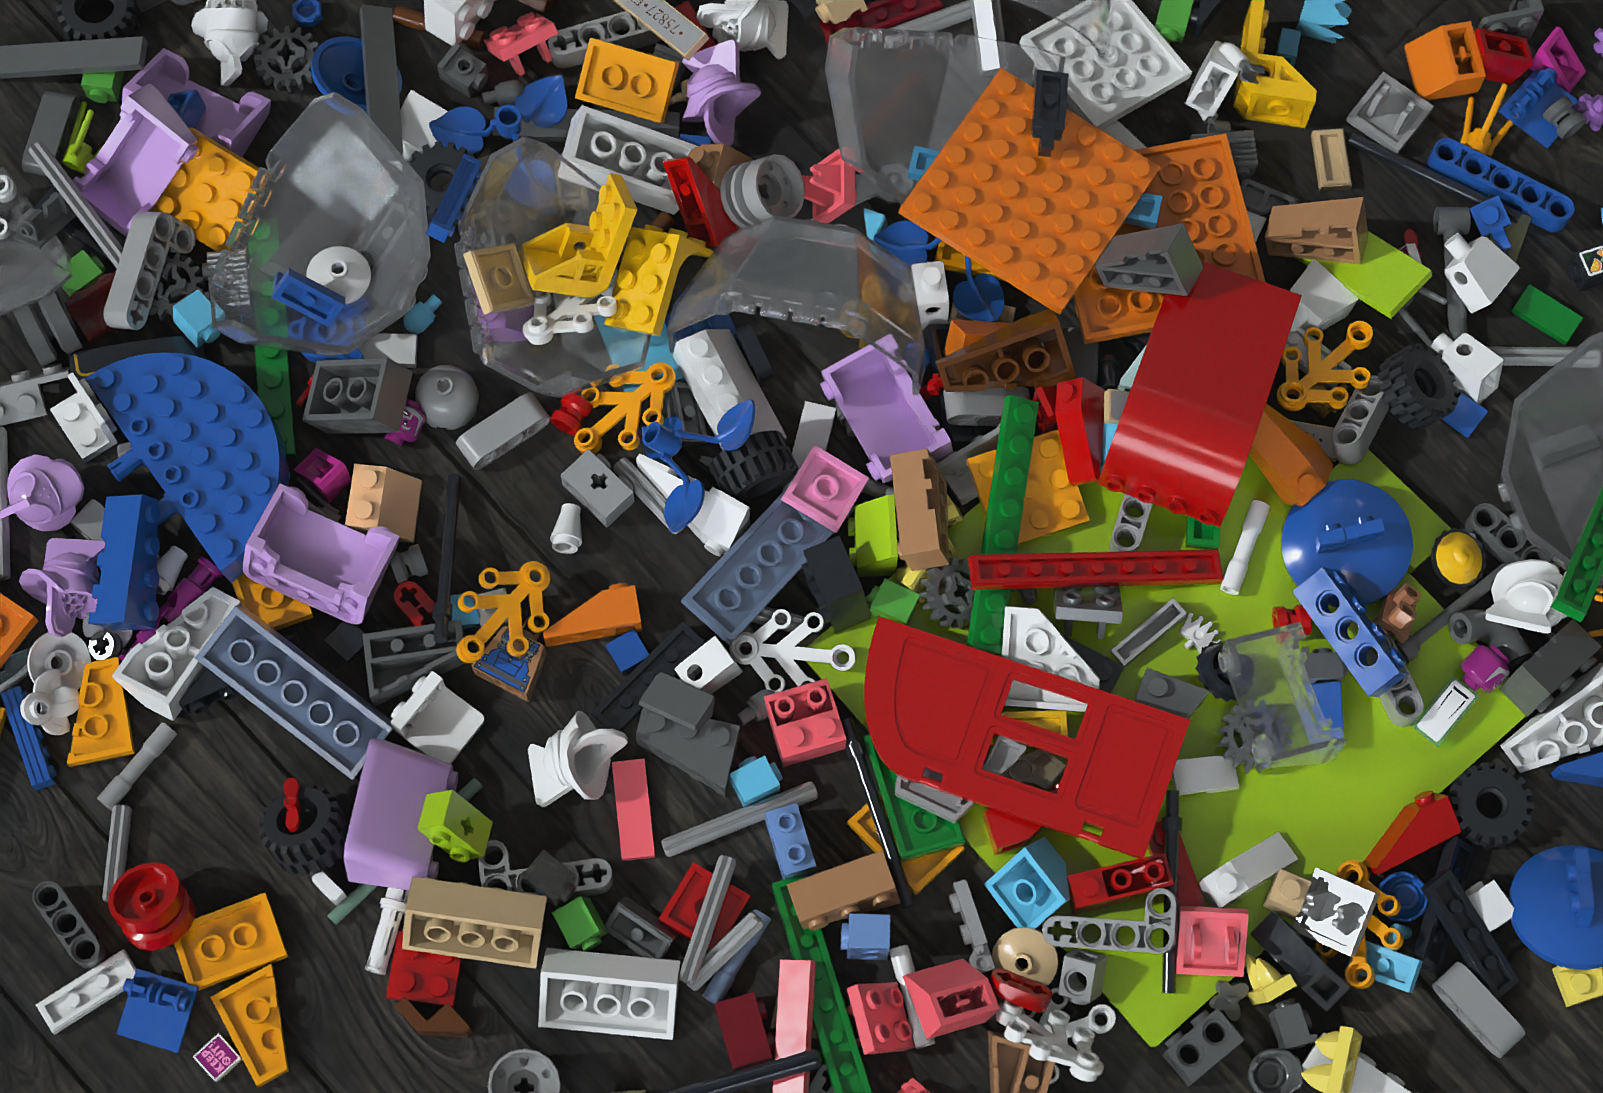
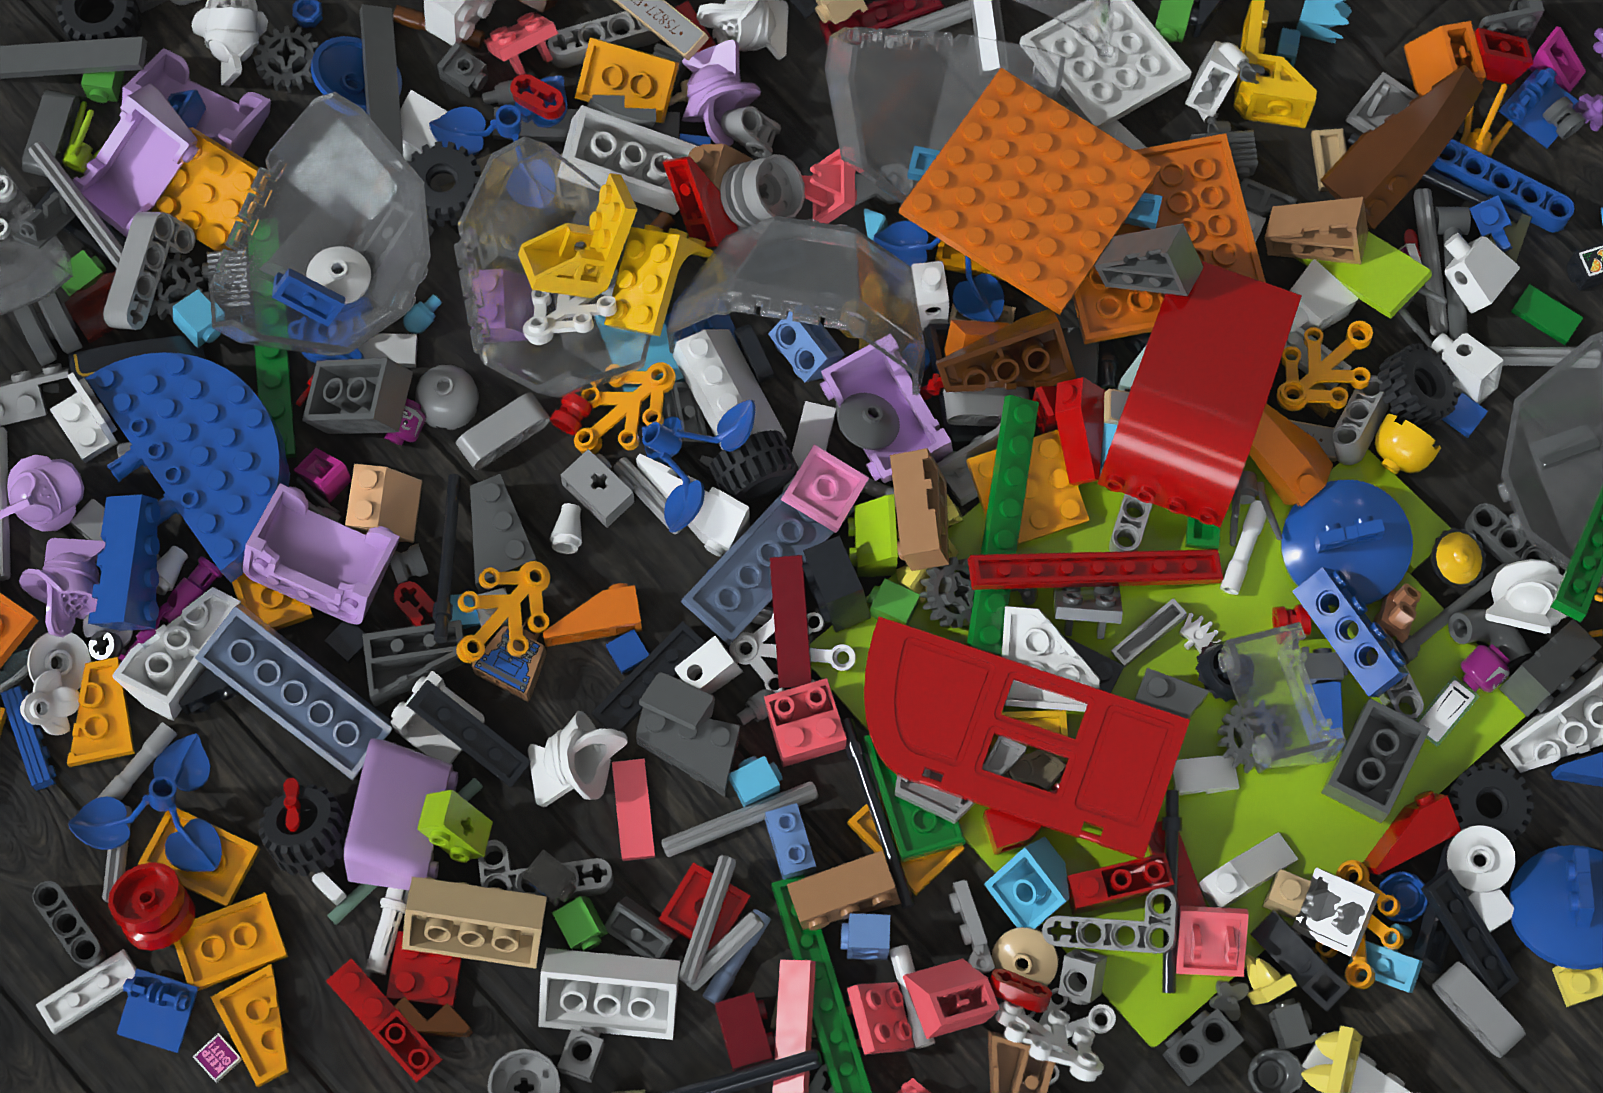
(182, 766): none -> blue plant
(215, 885): none -> light orange plate
(383, 1020): none -> red slope
(455, 198): blue piece -> none
(468, 733): none -> black plate
(497, 531): none -> dark grey wedge
(499, 278): tan tile -> none
(541, 92): none -> red beam
(581, 1069): none -> light grey brick
(615, 106): none -> dark grey slope
(751, 129): none -> light grey piece
(791, 621): none -> dark red tile
(808, 342): none -> medium blue brick
(864, 430): none -> dark grey dish
(1049, 109): black hinge -> none
(1245, 493): none -> dark grey plant
(1375, 760): none -> dark grey brick
(1399, 152): none -> reddish brown wedge
(1404, 446): none -> yellow cylinder
(1430, 259): none -> light grey axle
(1489, 844): none -> white dish

